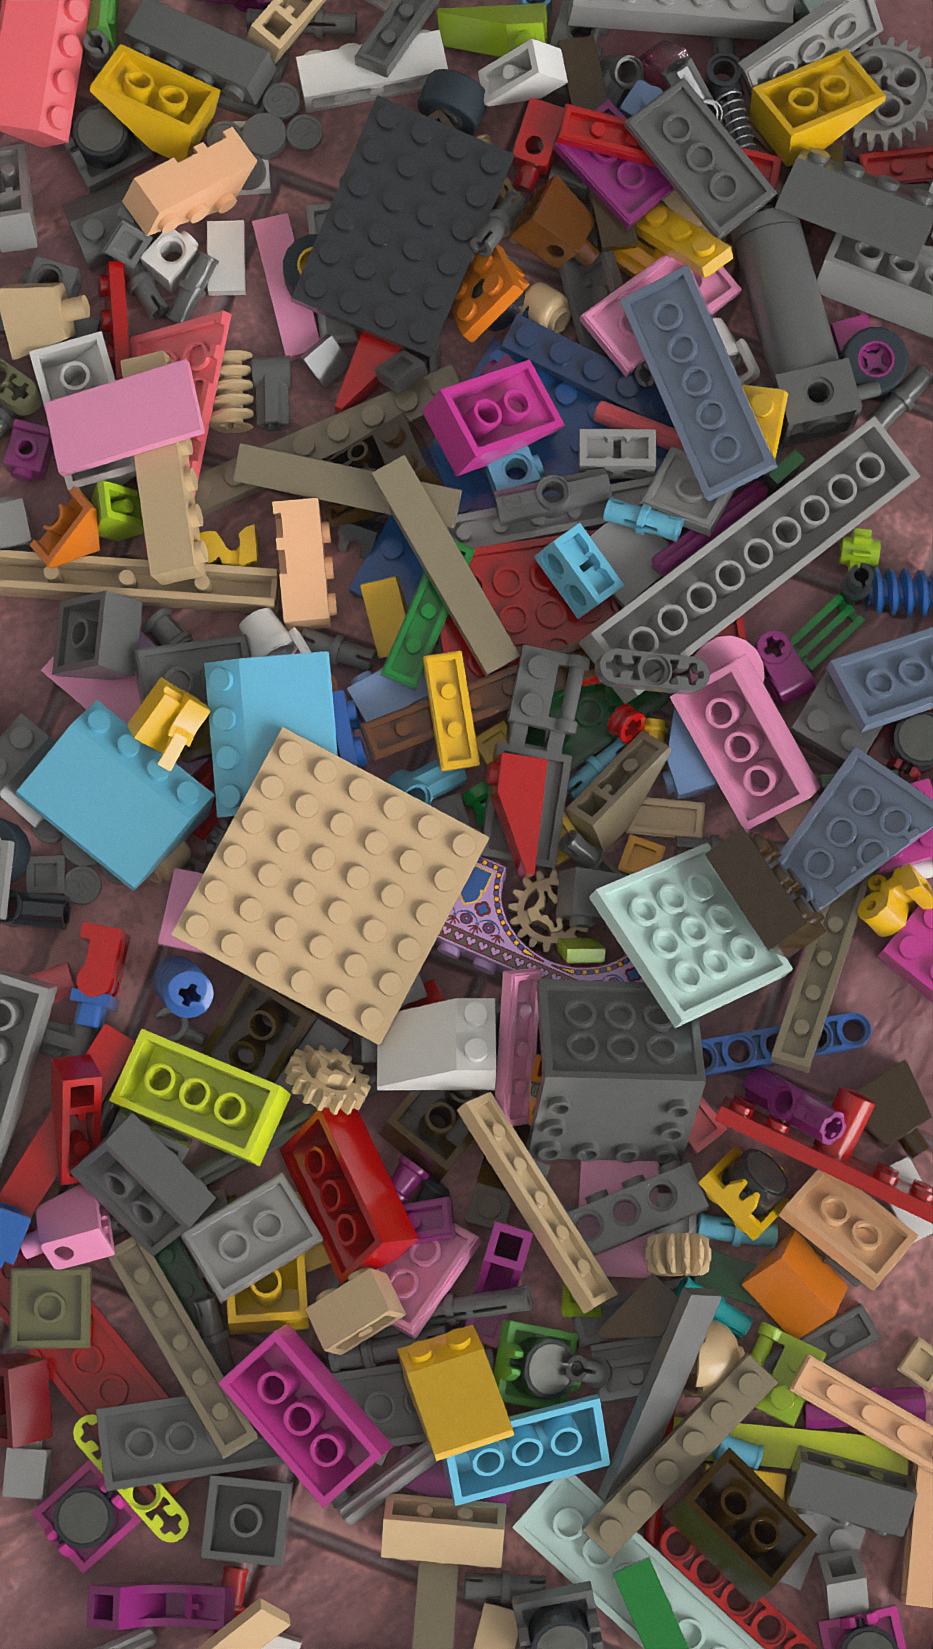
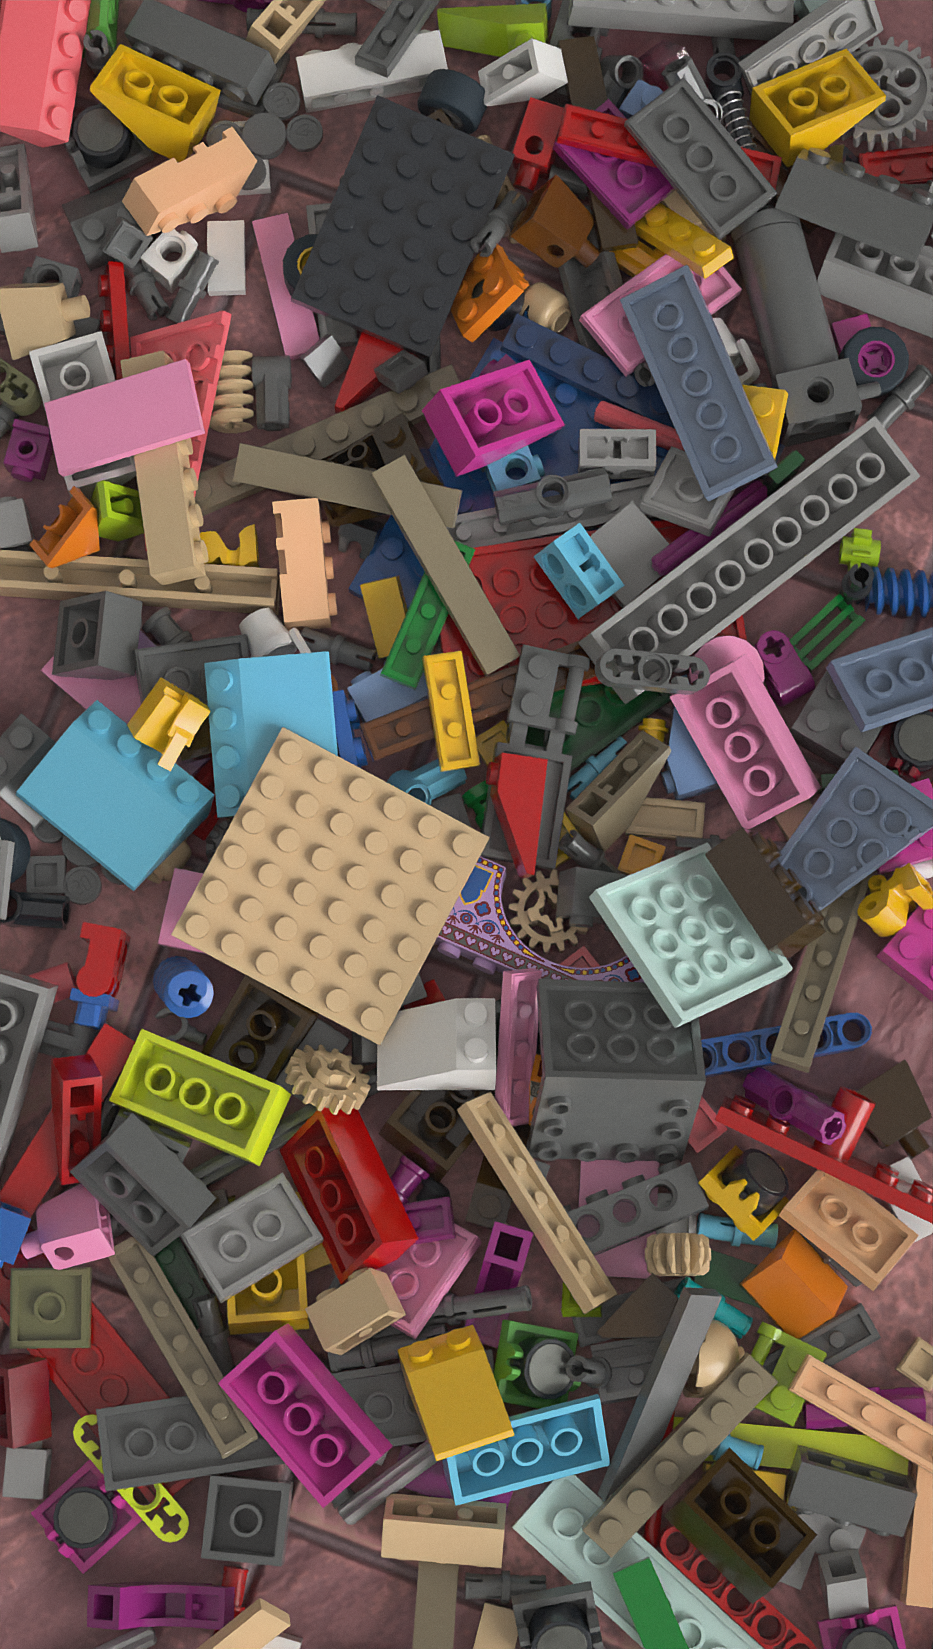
(581, 950): lime tile -> none
(626, 723): red bush -> none
(643, 519): medium azure pin -> none

